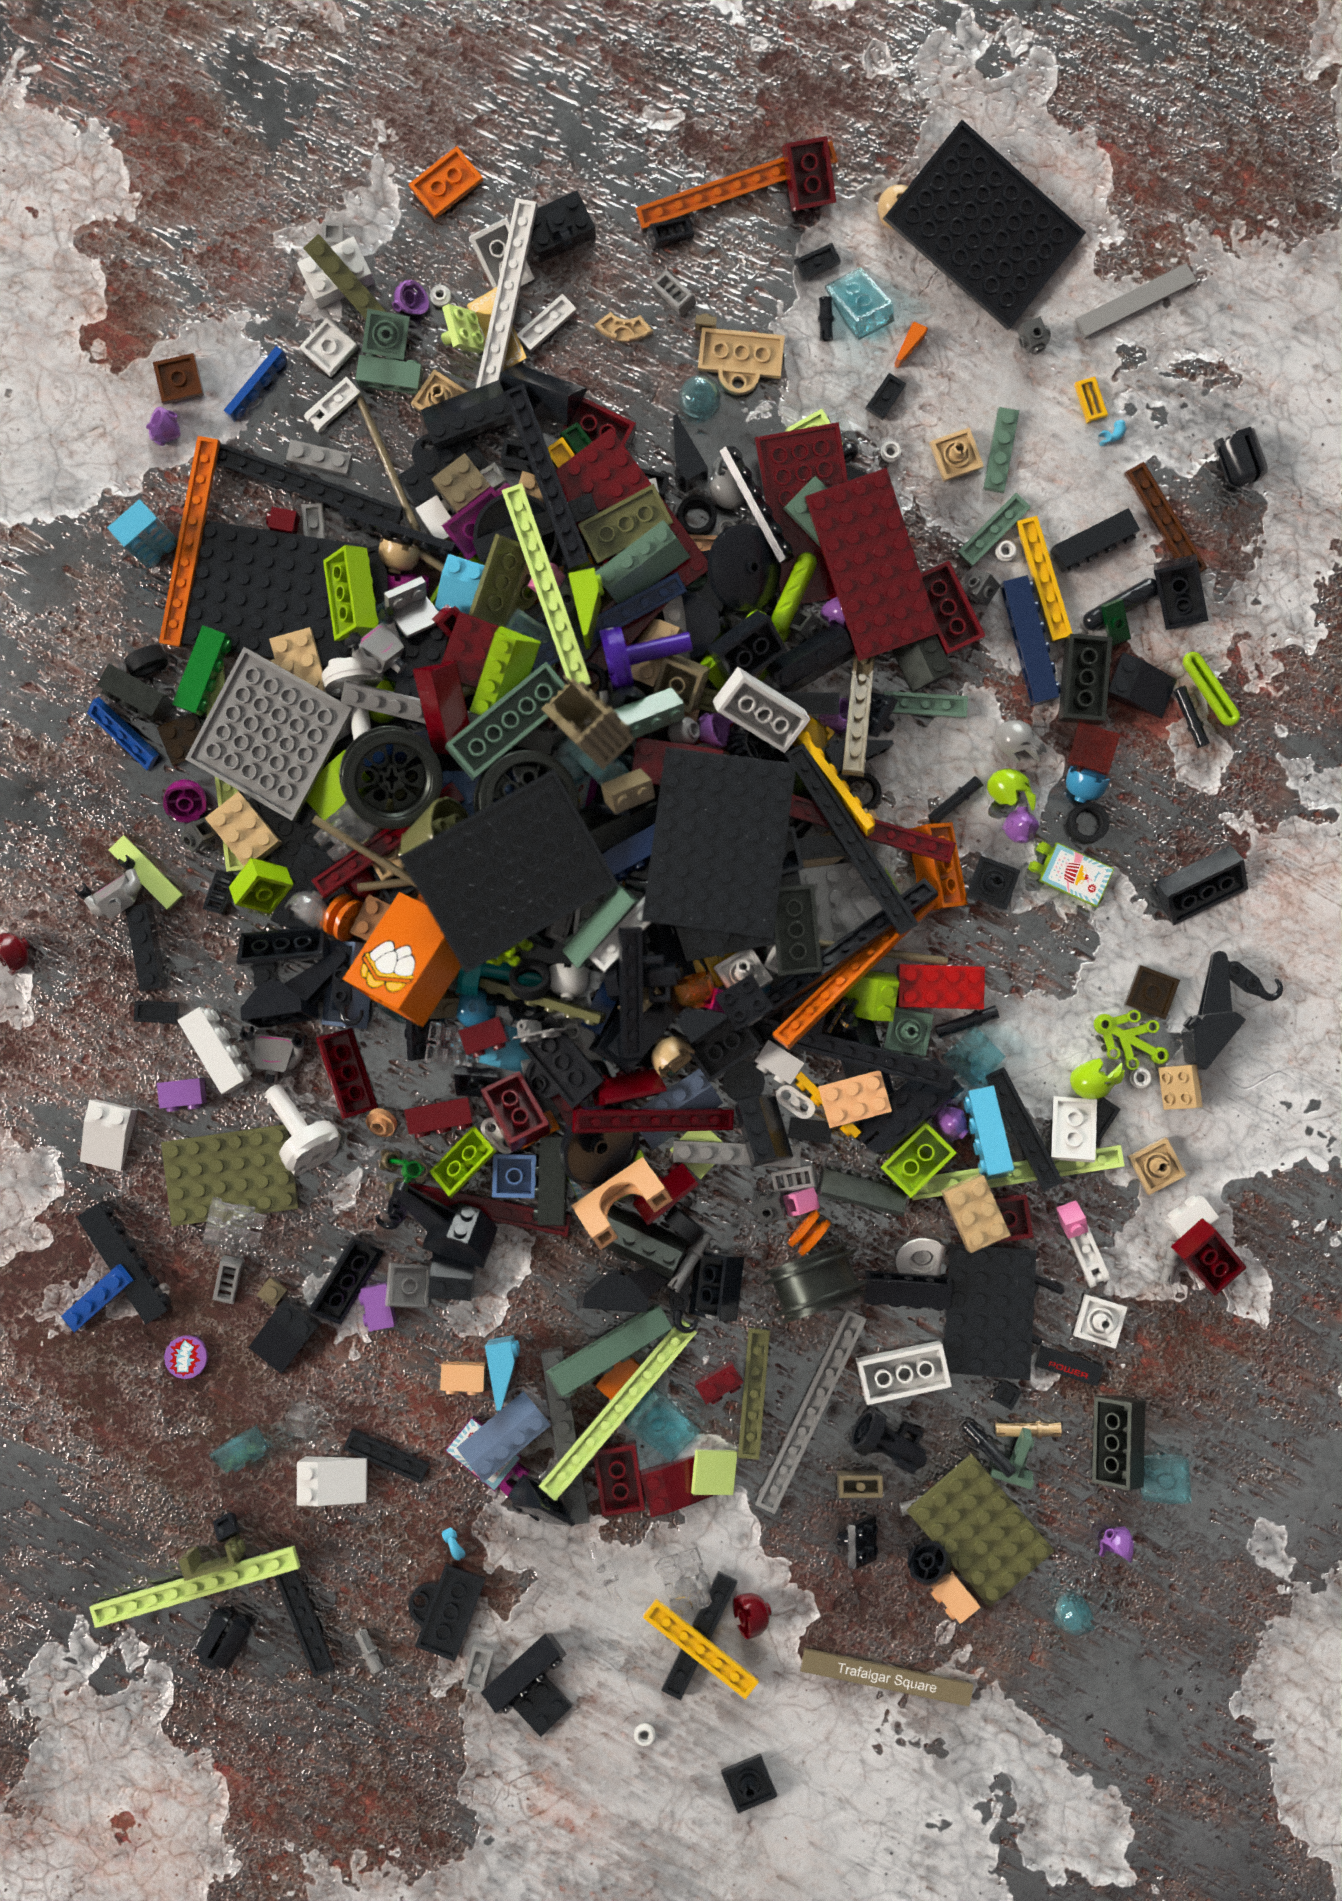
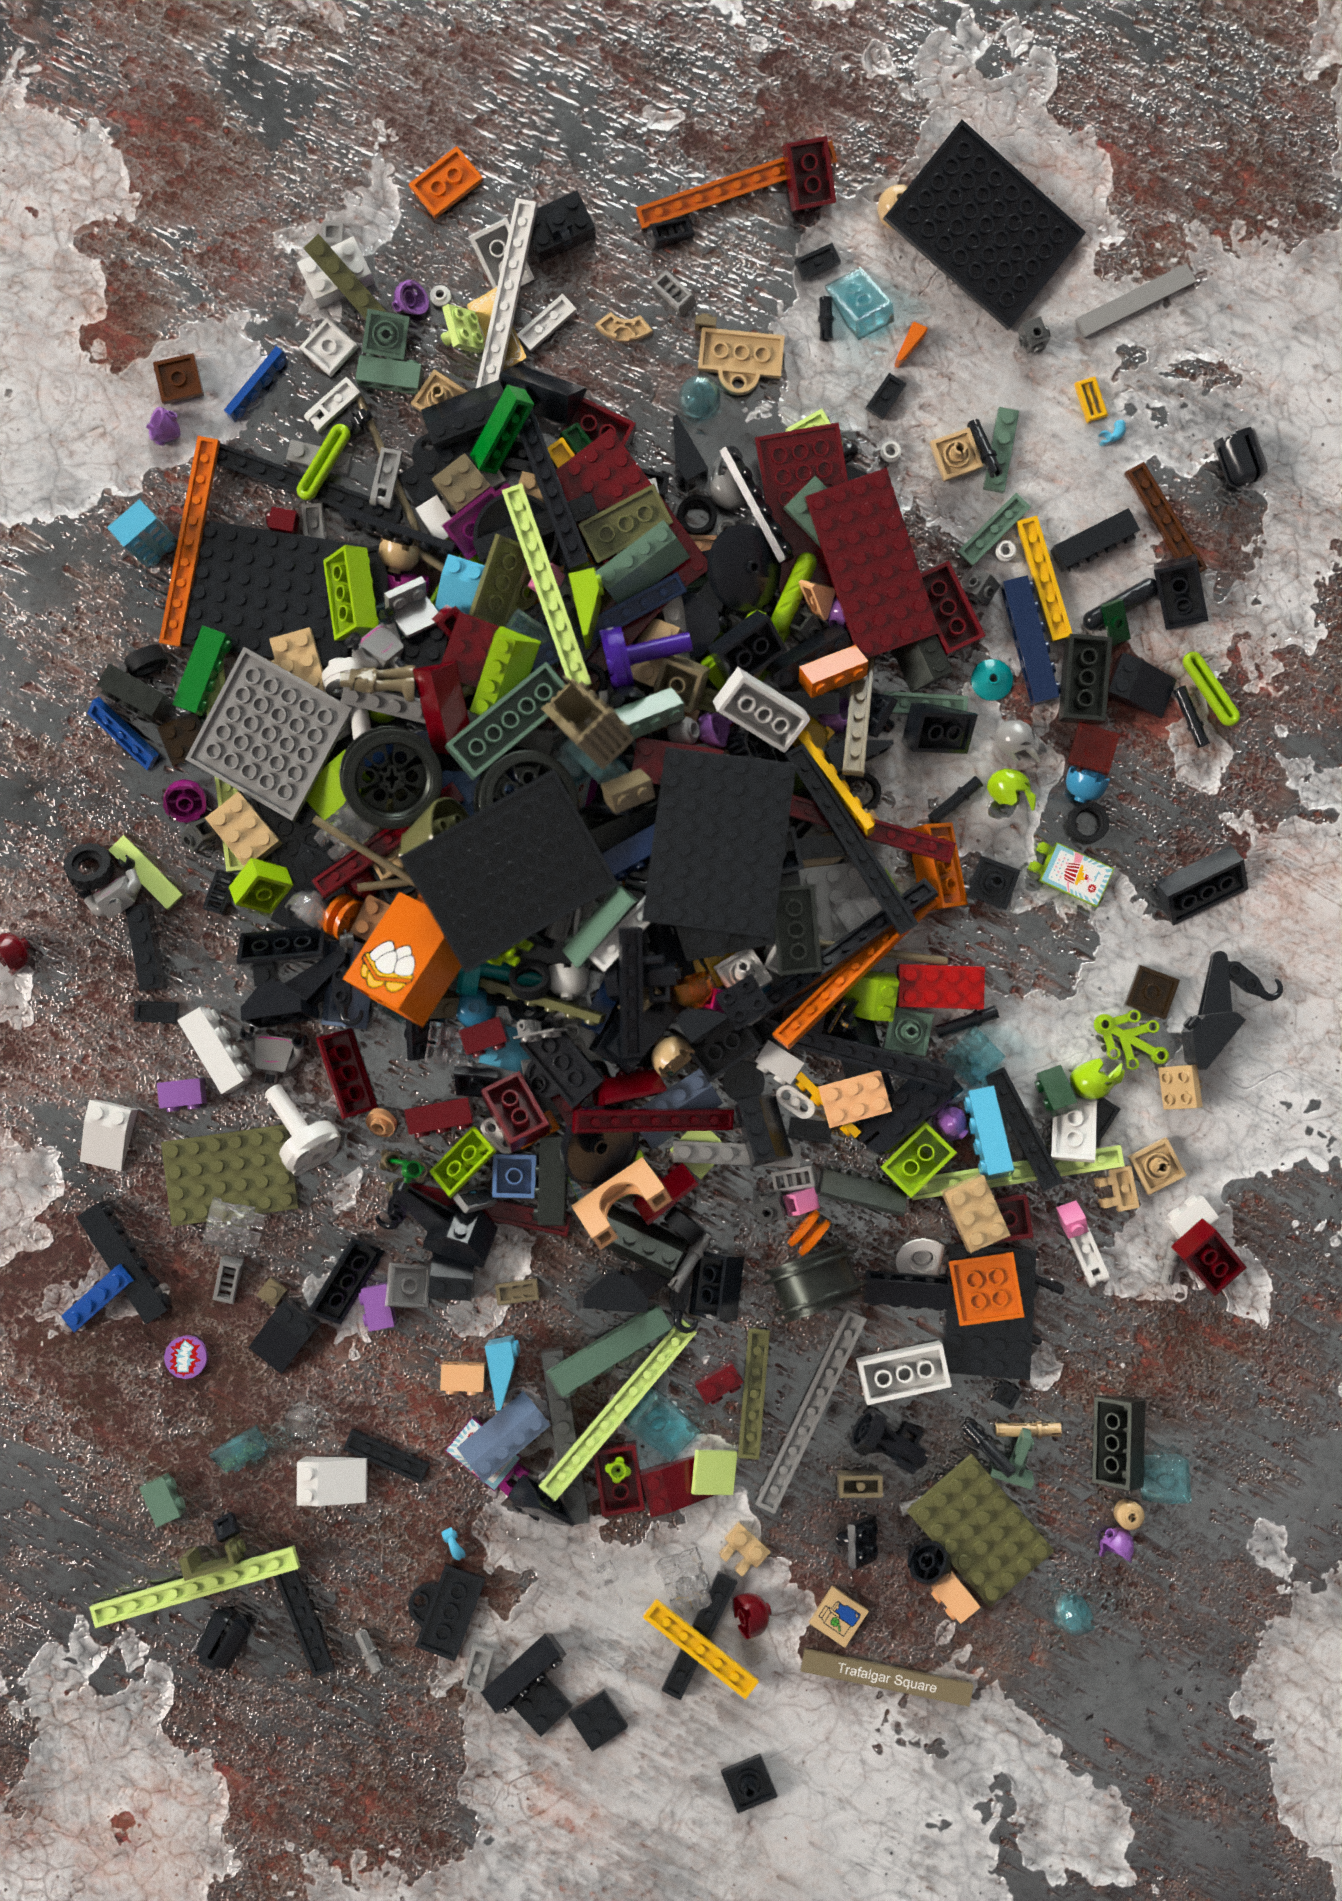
(81, 854): none -> black tyre
(163, 1499): none -> sand green brick
(323, 462): none -> lime piece
(346, 941): none -> dark grey plate
(355, 422): none -> black plate
(369, 680): none -> dark tan piece
(386, 477): none -> light grey plate
(475, 1199): none -> tile
(501, 429): none -> green brick
(517, 1291): none -> dark tan plate
(598, 1720): none -> black plate
(617, 1377): orange slope -> none
(618, 1476): none -> lime plate
(644, 1741): white plate -> none
(747, 1545): none -> tan plate
(818, 598): none -> light nougat slope
(833, 671): none -> brick
(838, 1616): none -> tan tile
(938, 729): none -> black slope
(985, 687): none -> teal dish
(986, 1289): none -> orange plate
(988, 455): none -> black pin
(1020, 825): medium lavender helmet -> none
(1056, 1091): none -> dark green brick
(1069, 1365): black tile -> none
(1100, 1321): white plate -> none
(1123, 1189): none -> tan plate
(1129, 1514): none -> tan head
(1146, 1077): white plate -> none

